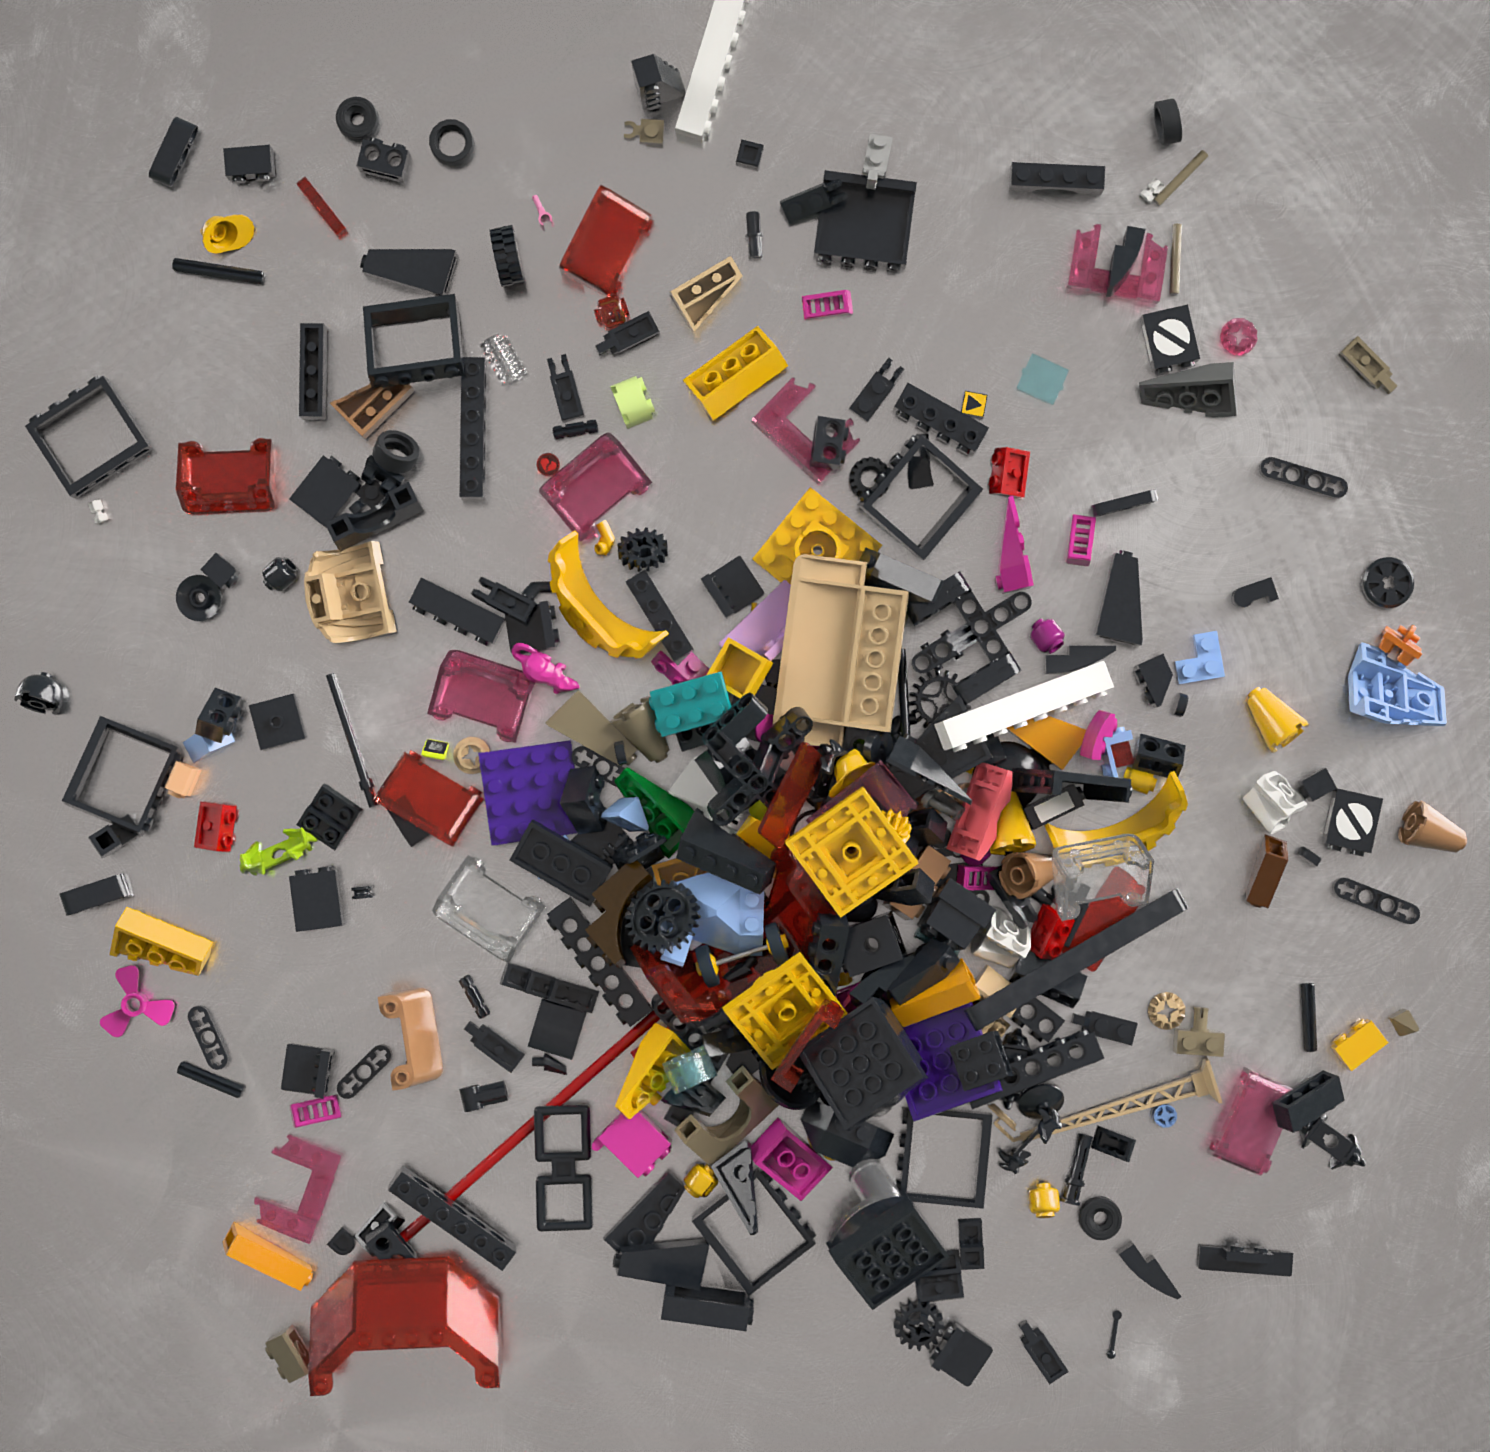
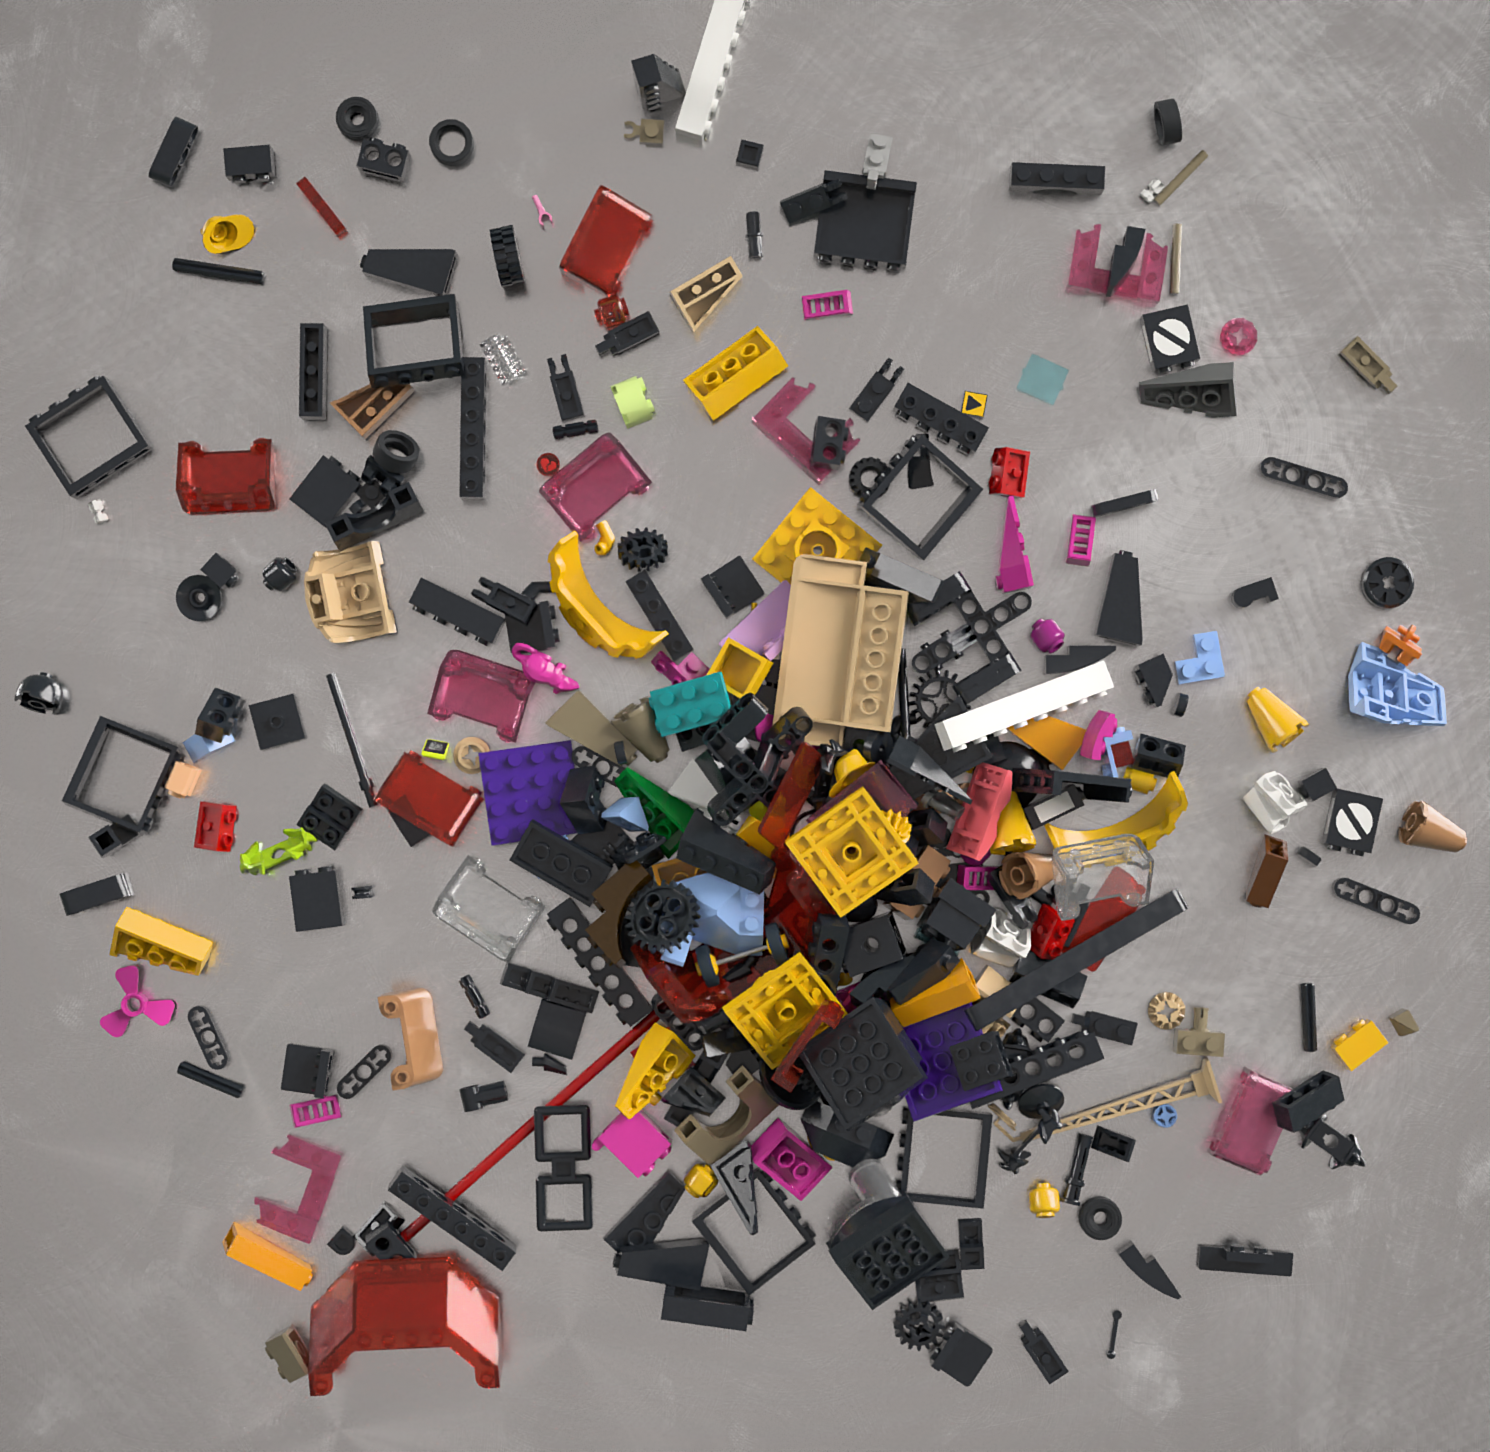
(689, 1069): clear light blue brick -> none

